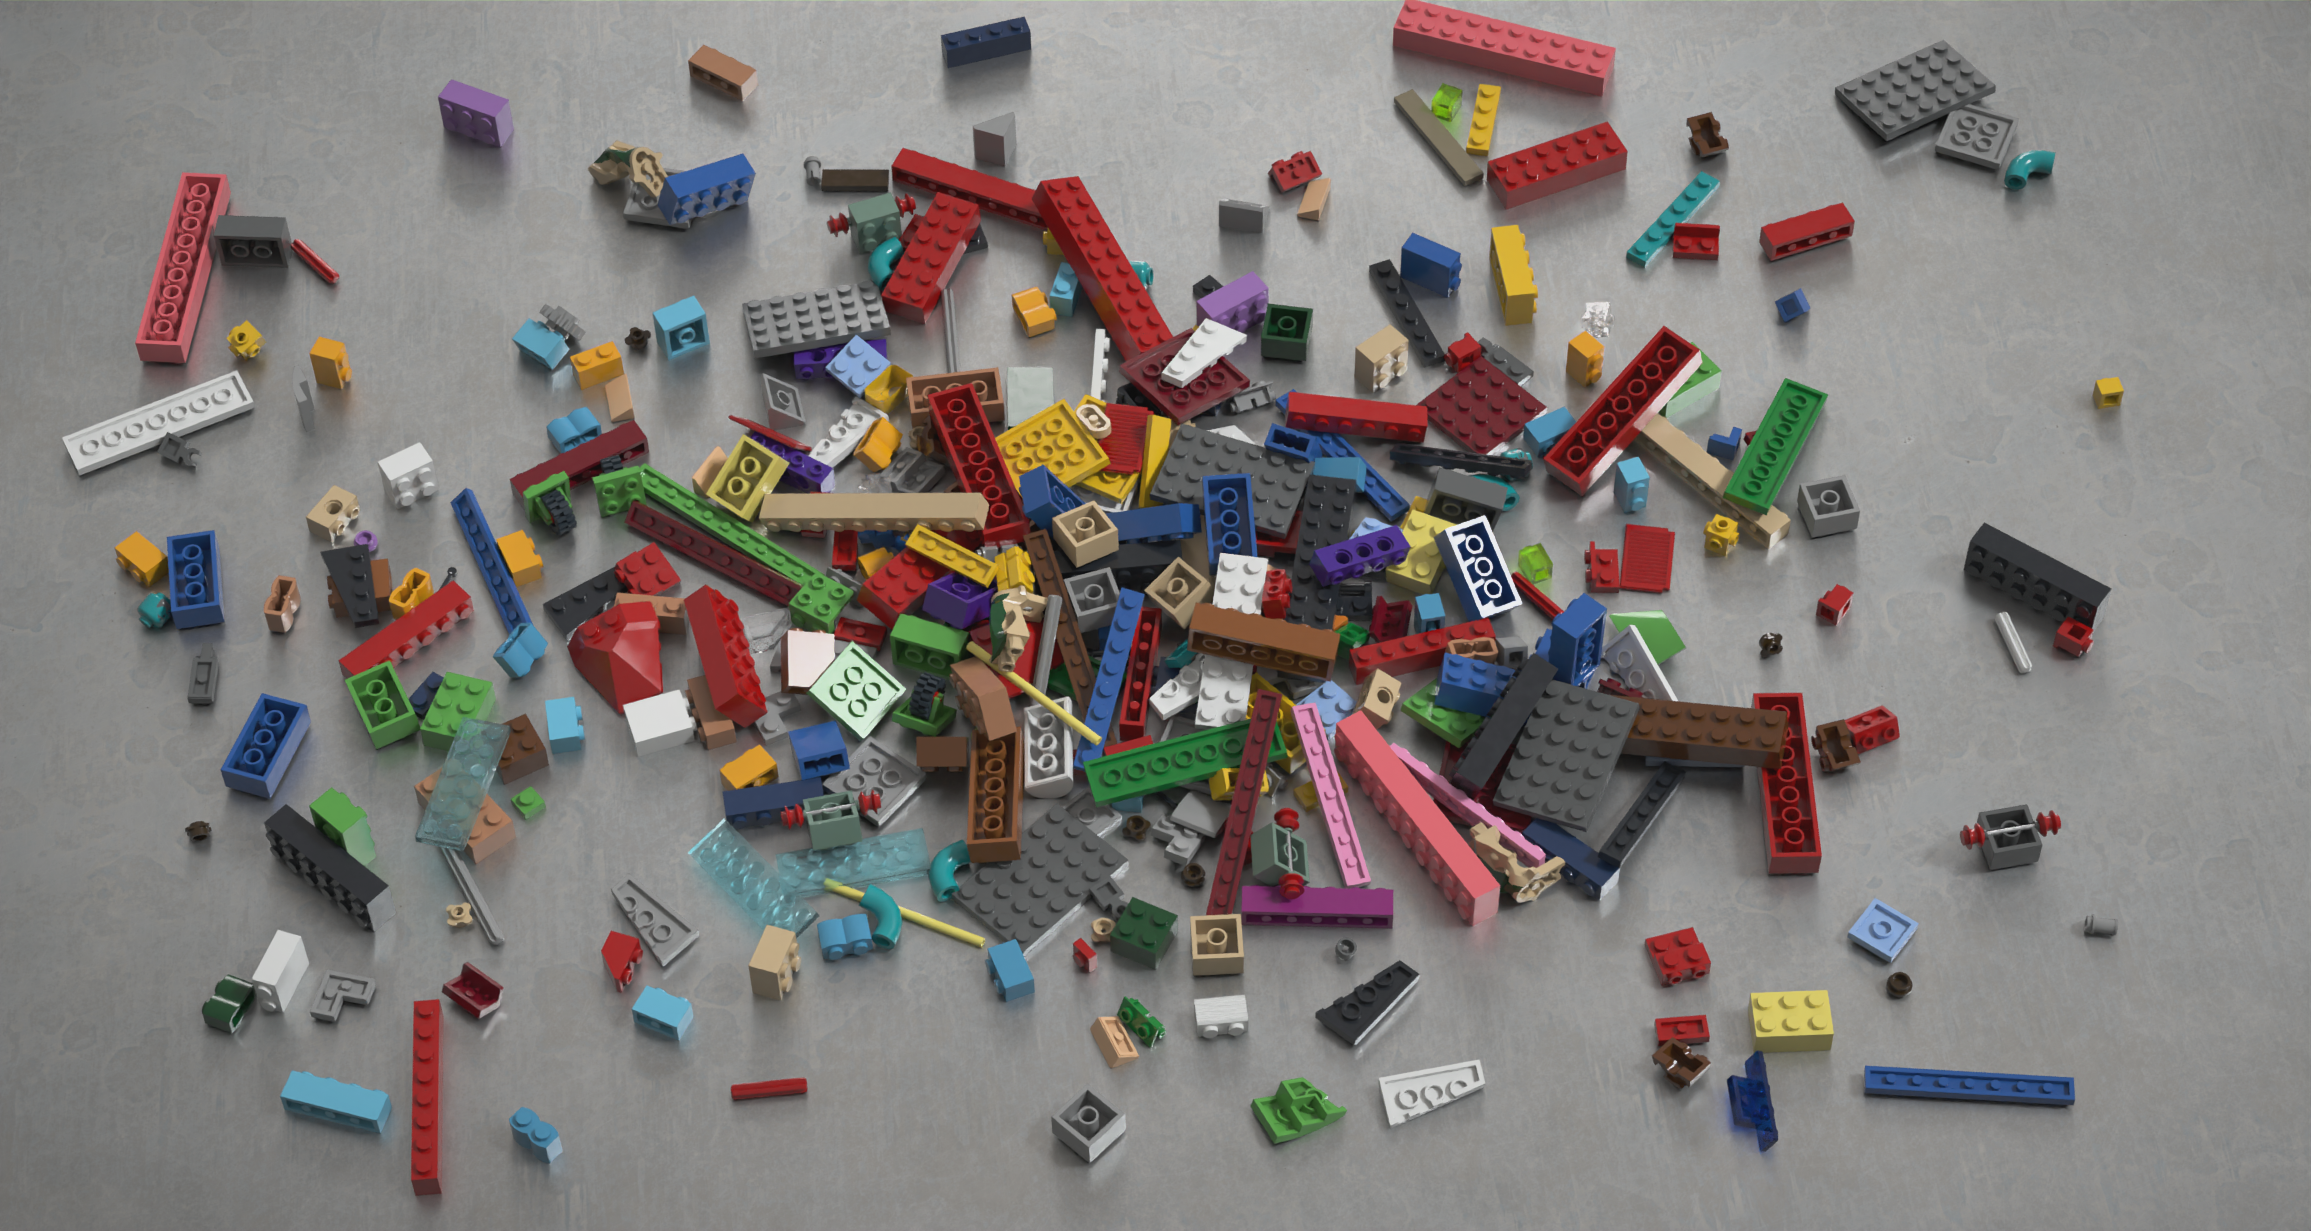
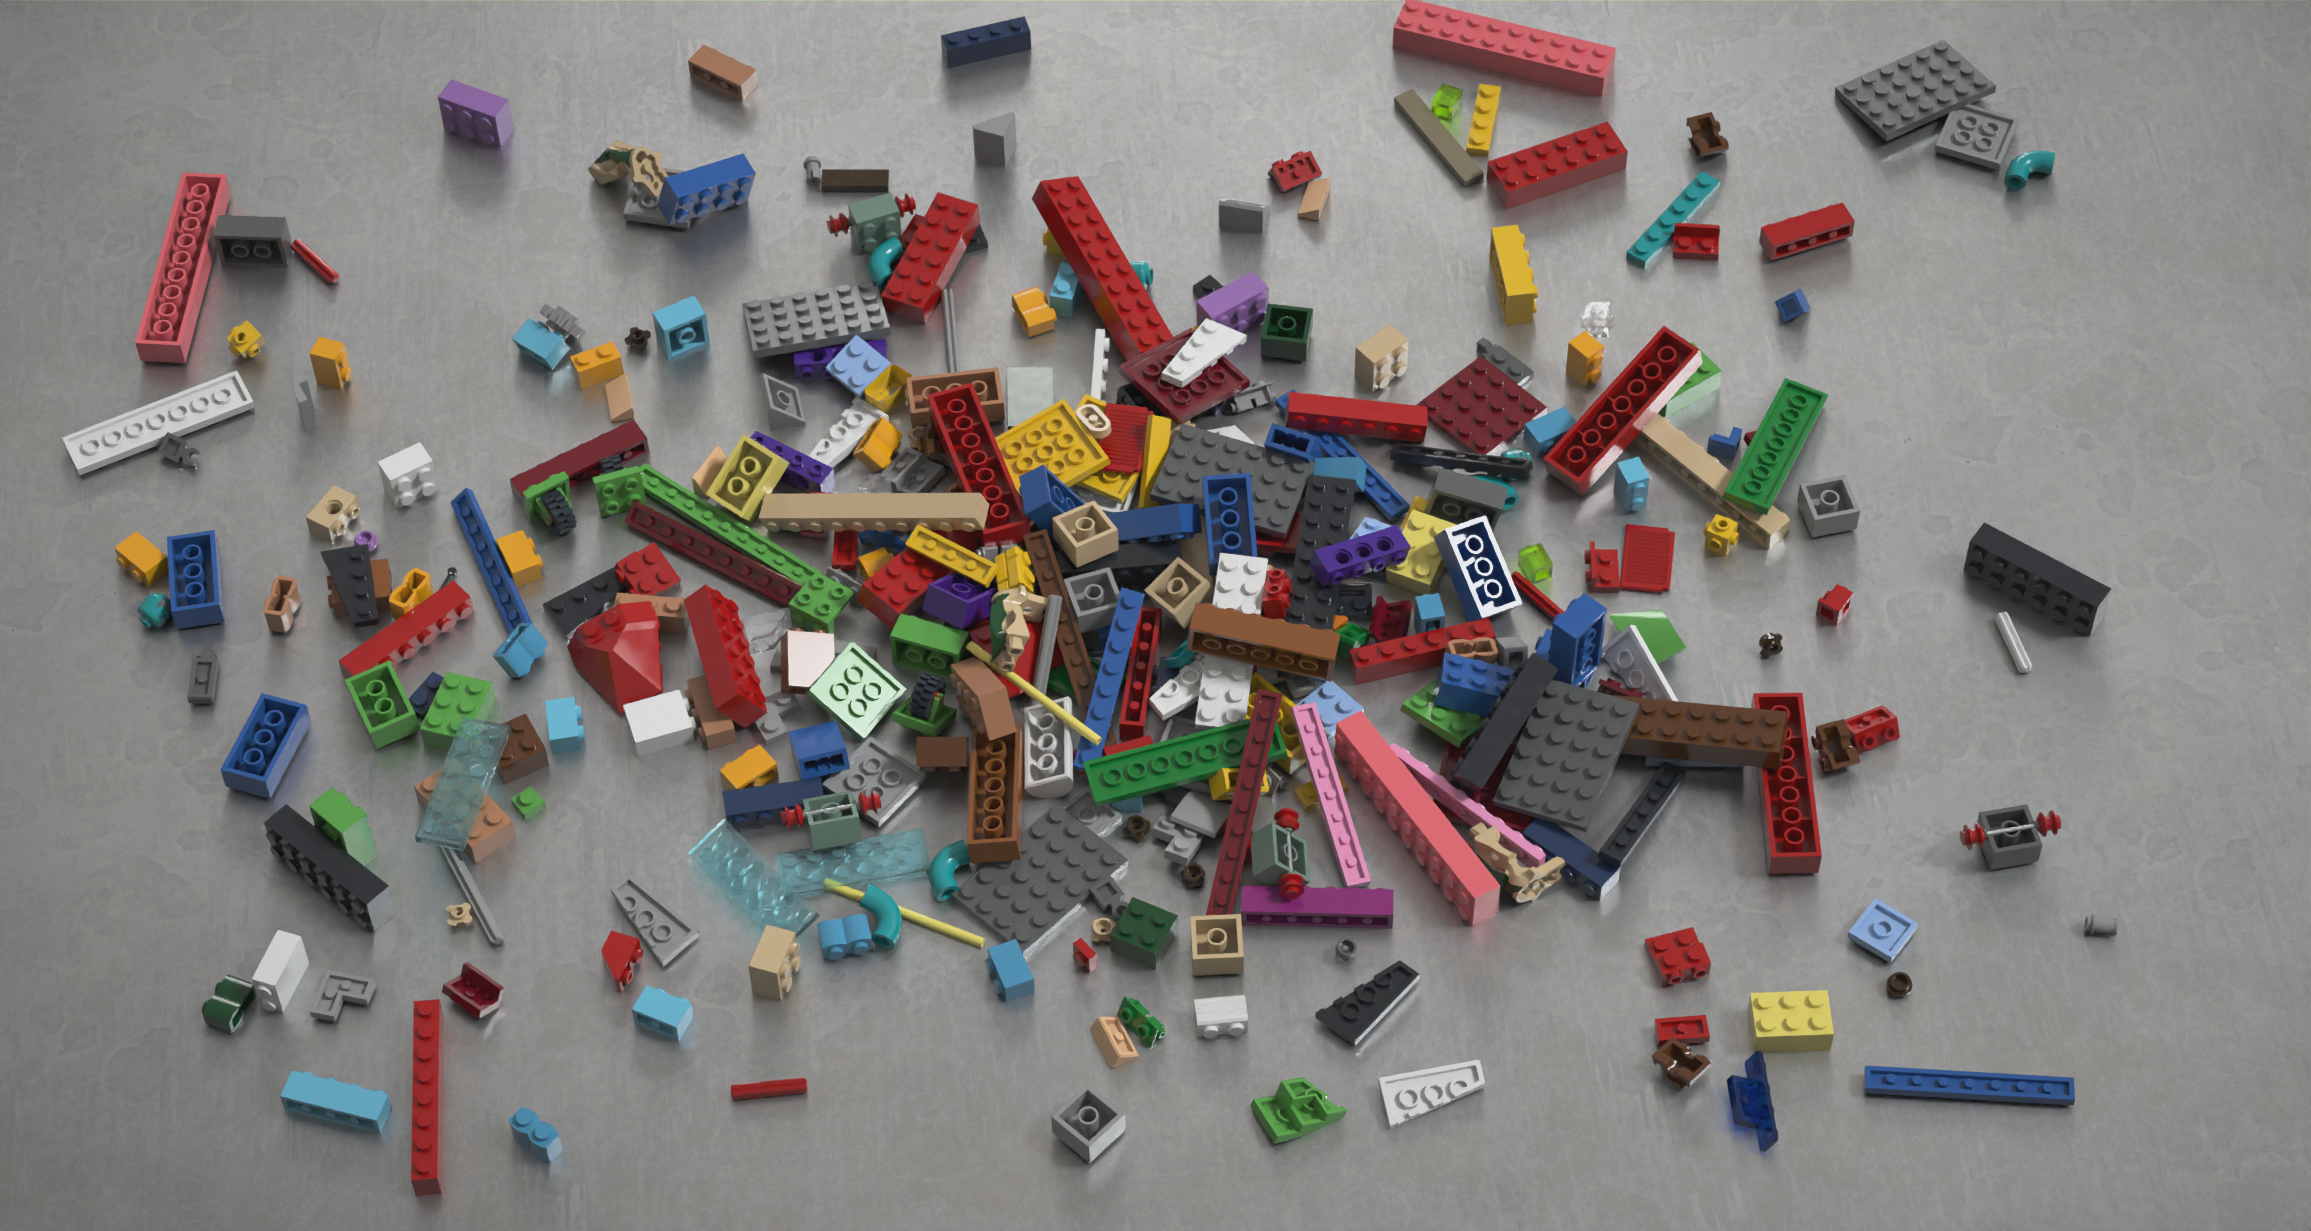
(198, 831): dark brown plate -> none
(573, 430): dark azure brick -> none
(770, 433): red window -> none
(860, 633): red plate -> none
(966, 184): red brick -> none
(1378, 697): tan brick -> none
(1407, 313): black plate -> none
(1430, 265): blue brick -> none
(1462, 353): red brick -> none
(2074, 637): red brick -> none
(2108, 392): yellow plate -> none

